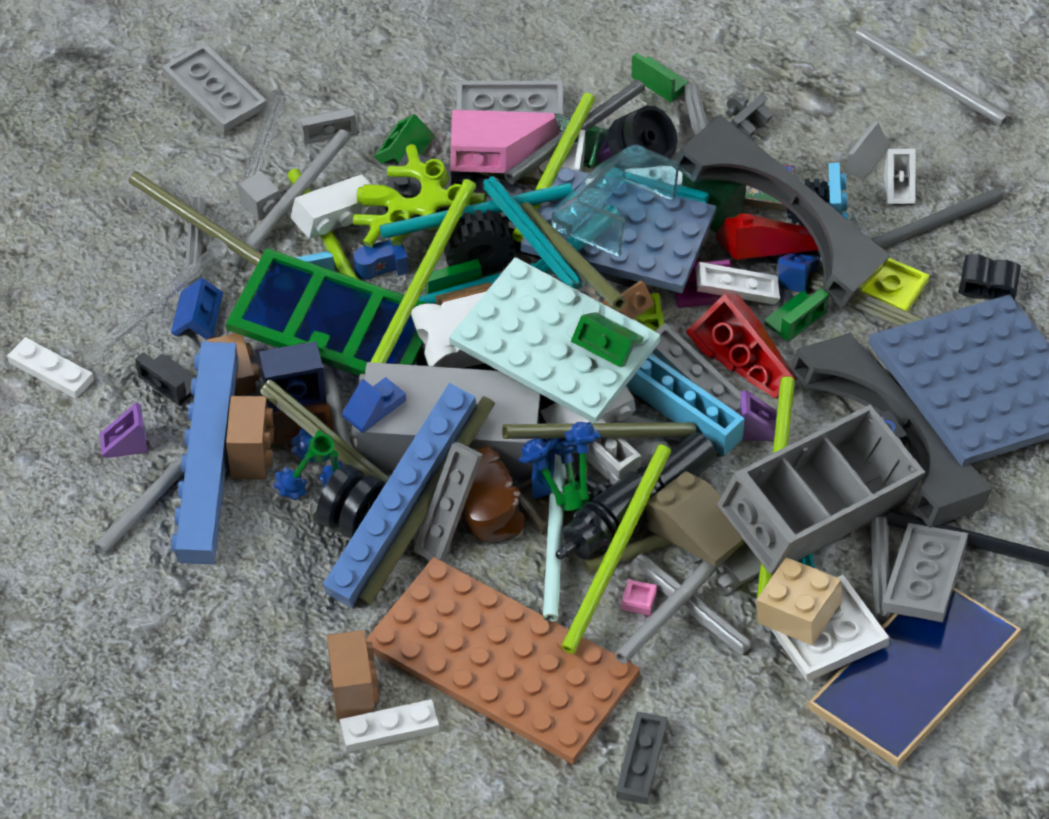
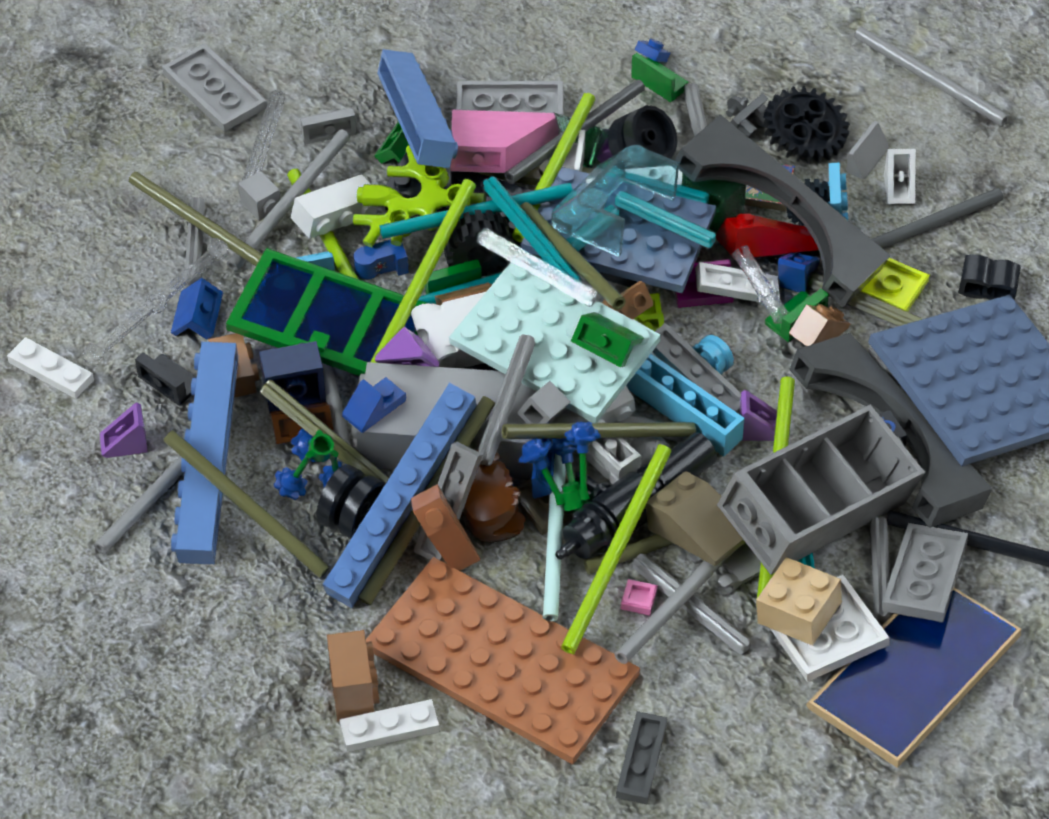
(246, 503): none -> olive piece
(250, 437): medium nougat brick -> none
(407, 349): none -> medium lavender slope
(416, 109): none -> medium blue brick
(444, 528): none -> nougat slope
(506, 398): none -> light grey axle
(538, 267): none -> clear axle
(543, 405): none -> light grey brick
(653, 49): none -> blue plate
(665, 219): none -> teal axle
(715, 352): none -> medium azure wheel
(740, 342): red wedge -> none
(766, 293): none -> clear pin
(806, 124): none -> black gear
(819, 324): none -> slope

